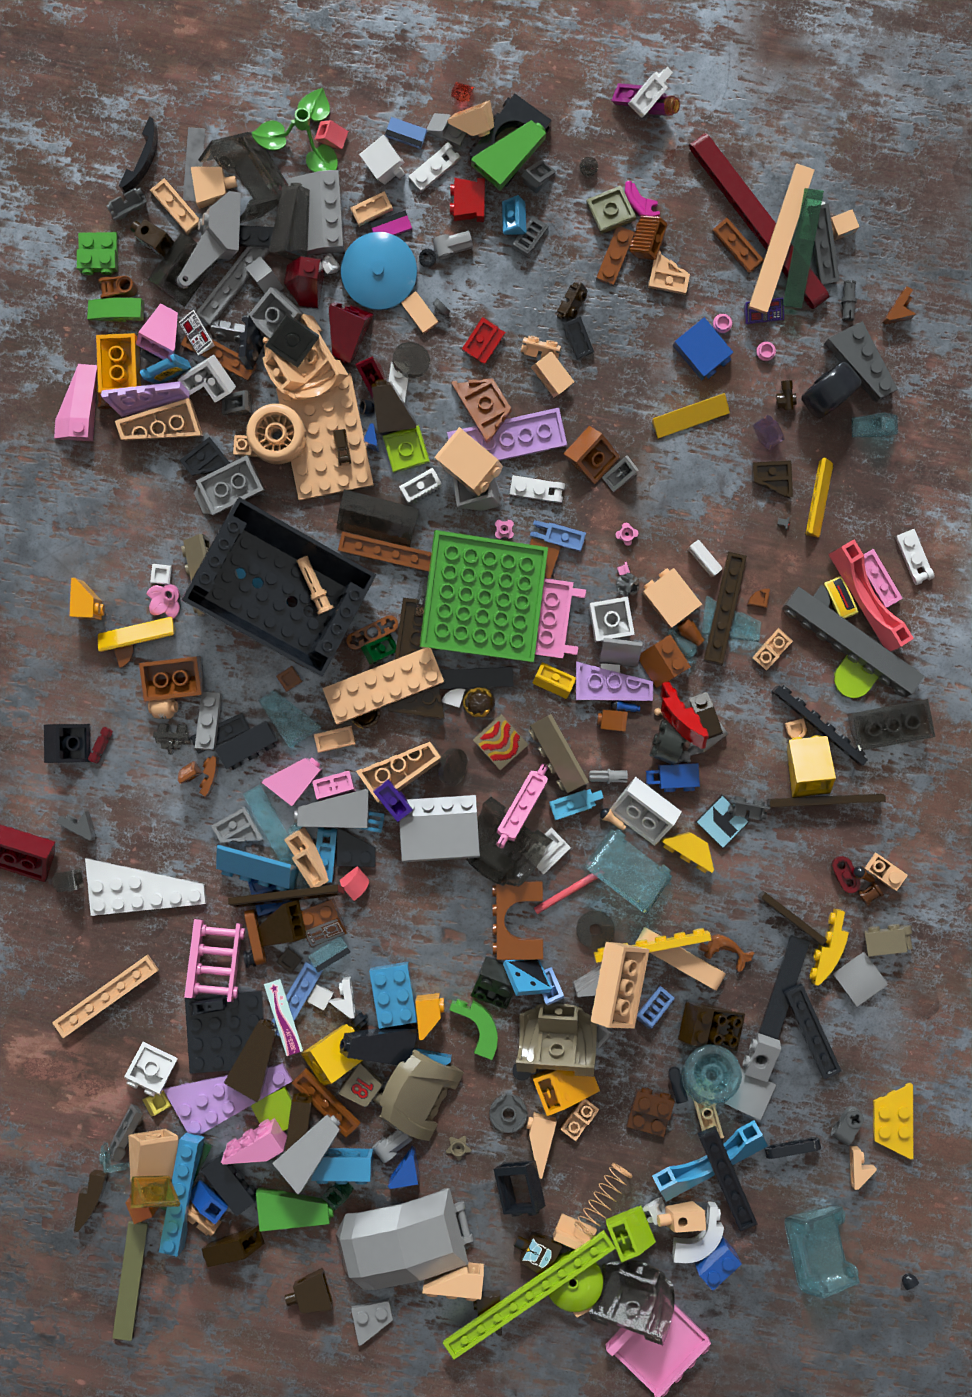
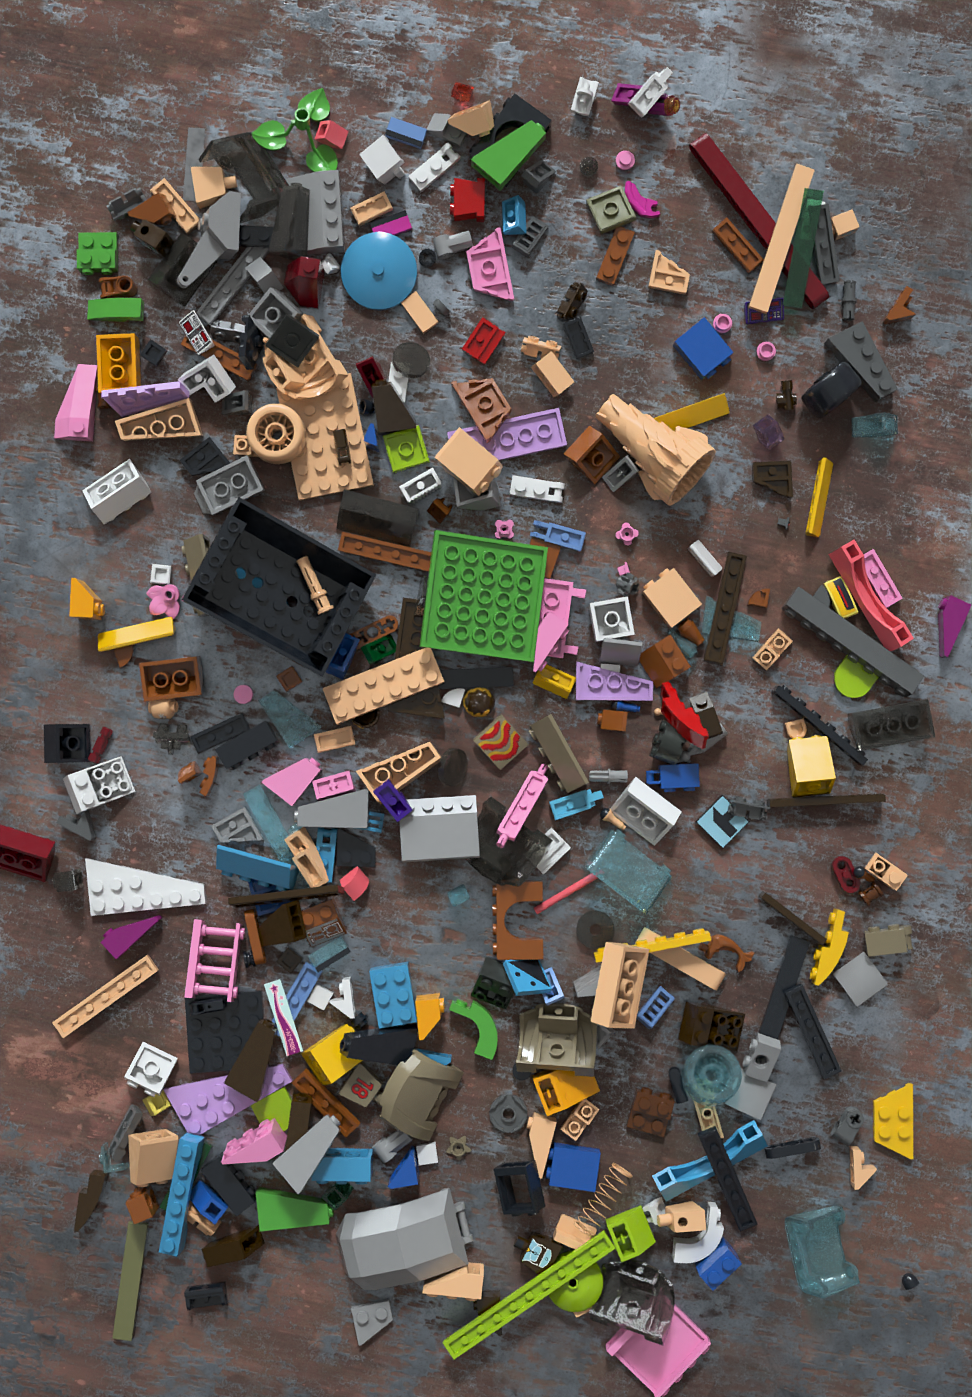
(98, 785): none -> white slope
(116, 491): none -> white slope
(123, 937): none -> magenta slope
(132, 178): black slope -> none
(153, 1192): clear yellow slope -> none
(155, 210): none -> dark orange slope
(159, 333): bright pink slope -> none
(165, 370): dark azure container -> none
(206, 1295): none -> black hinge
(208, 721): light grey plate -> none
(243, 694): none -> bright pink tile
(311, 1293): dark brown torso -> none
(343, 657): none -> blue slope
(347, 330): dark red slope -> none
(427, 1153): none -> white tile
(439, 510): none -> reddish brown tile
(458, 895): none -> clear light blue slope
(490, 267): none -> bright pink wing
(548, 634): none -> bright pink slope
(573, 1167): none -> blue brick
(584, 97): none -> white hips
(625, 160): none -> bright pink plate
(648, 237): dark orange brick -> none
(668, 458): none -> light nougat cone
(690, 848): yellow slope -> none
(914, 556): white plate -> none
(950, 621): none -> magenta slope

